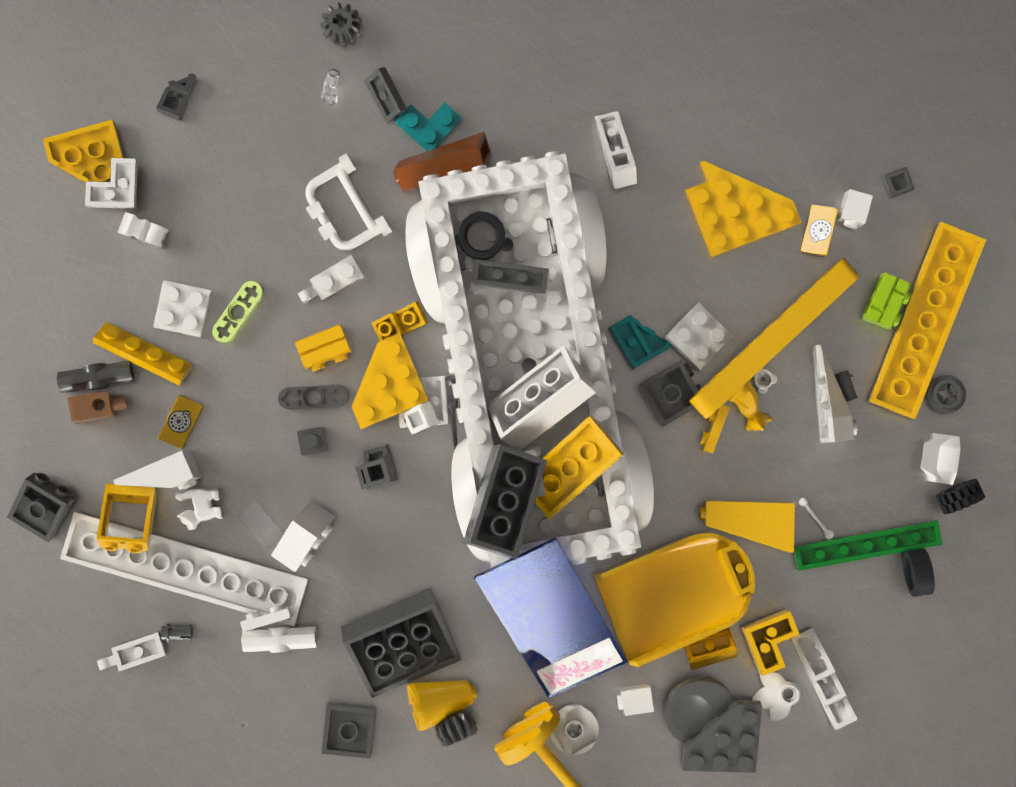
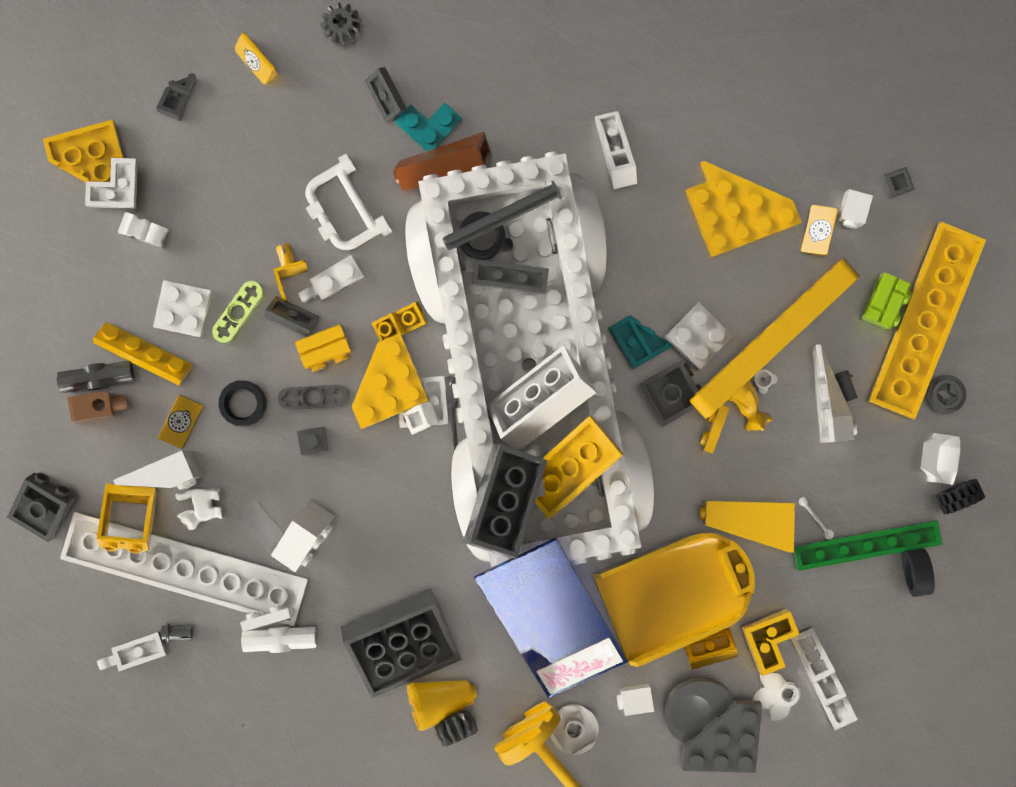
(224, 401): none -> black tyre
(255, 59): none -> yellow slope
(288, 267): none -> yellow bracket
(291, 316): none -> dark grey plate
(329, 86): clear arm -> none
(348, 730): dark grey plate -> none
(377, 467): dark grey brick -> none
(502, 216): none -> dark grey axle

